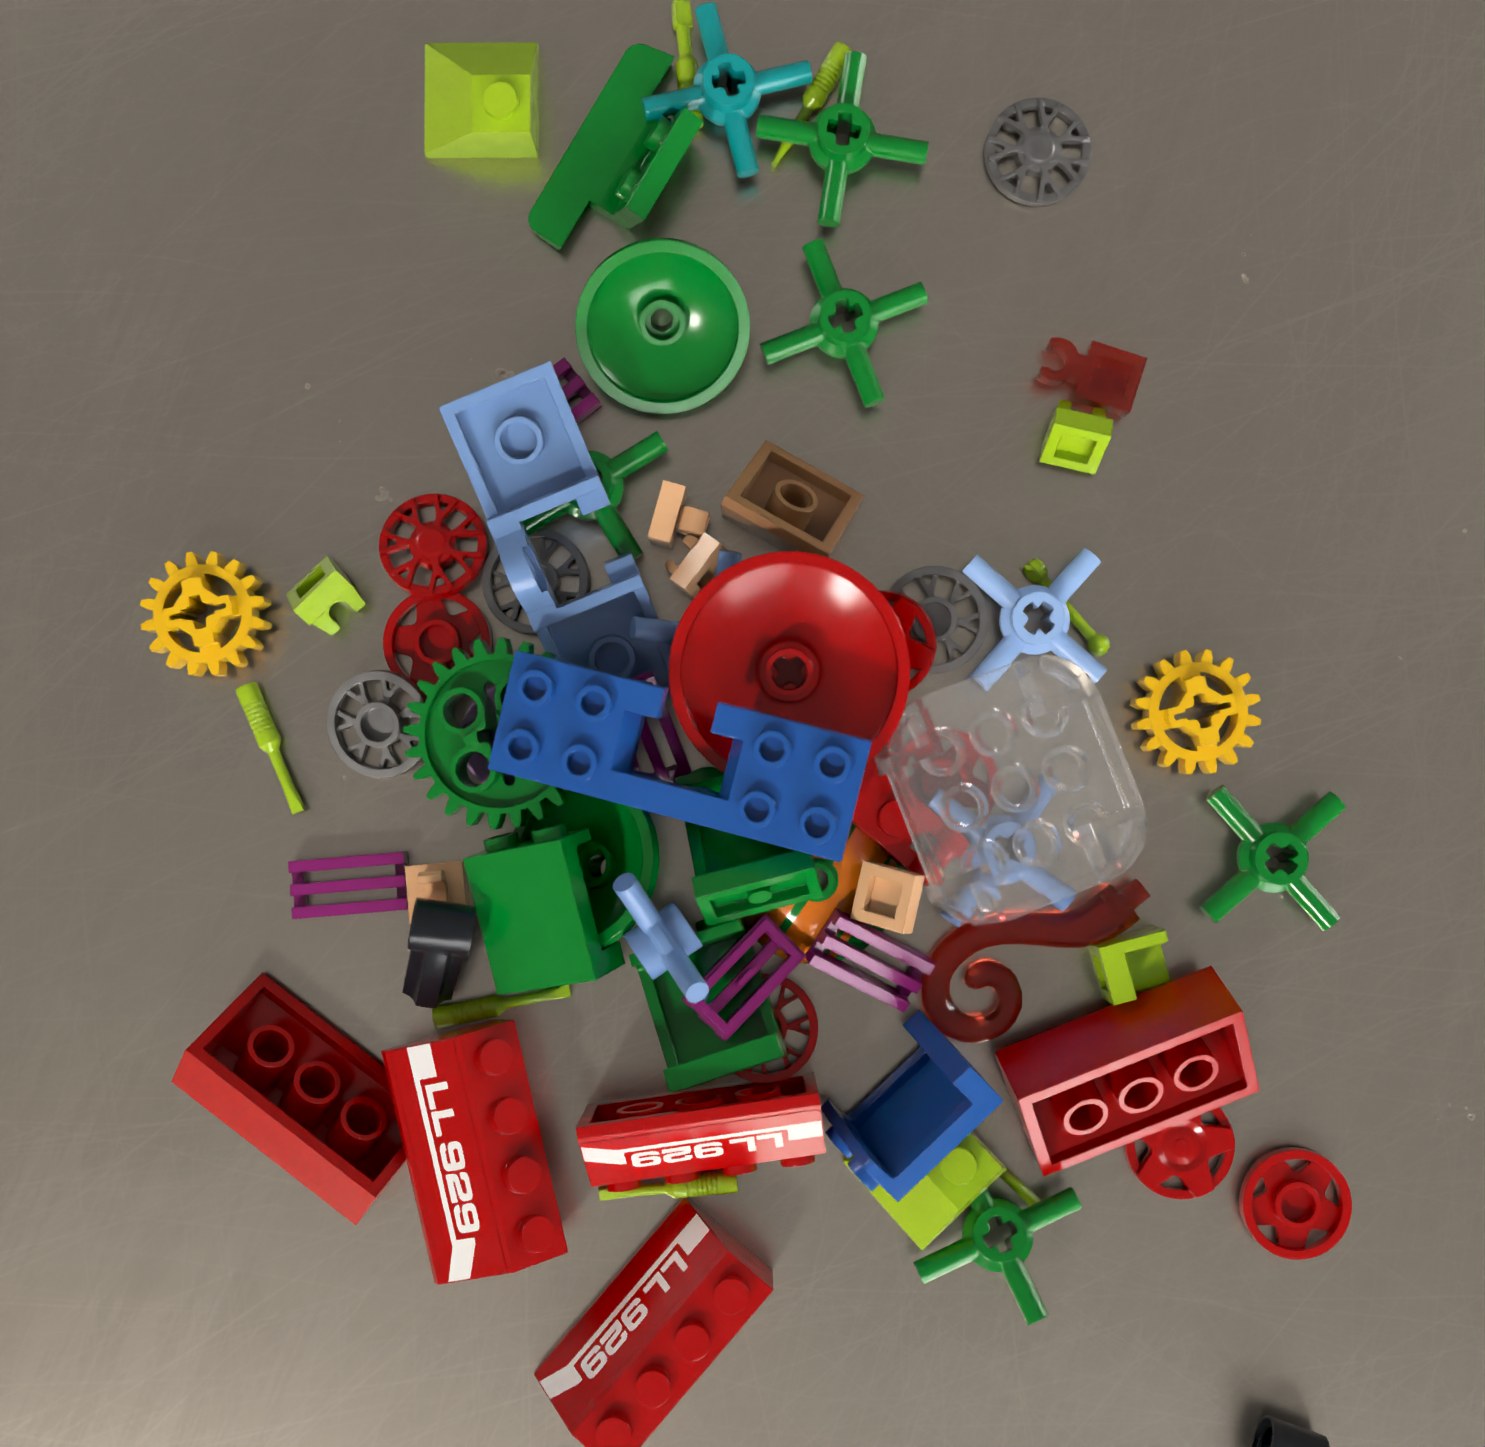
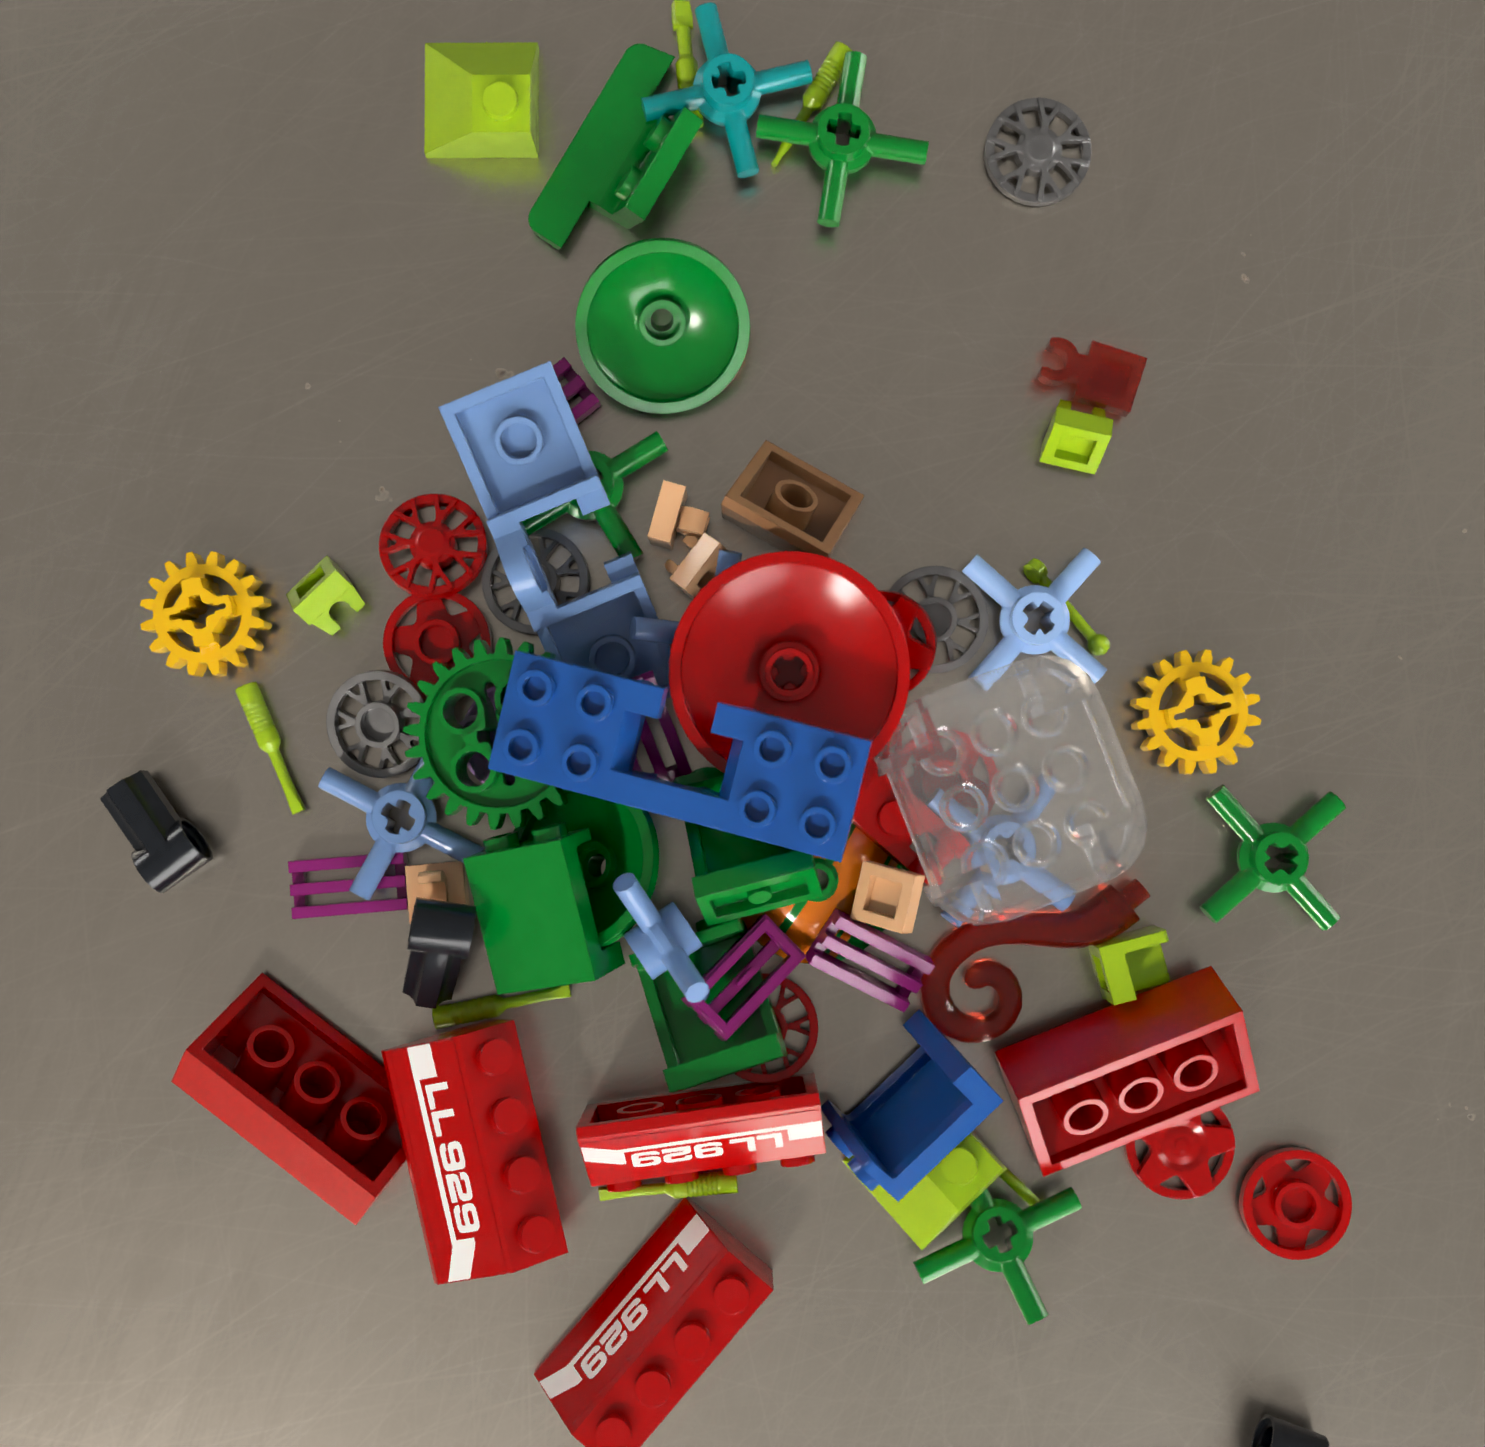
(163, 842): none -> black piece
(380, 826): none -> medium blue bar
(853, 305): green bar -> none

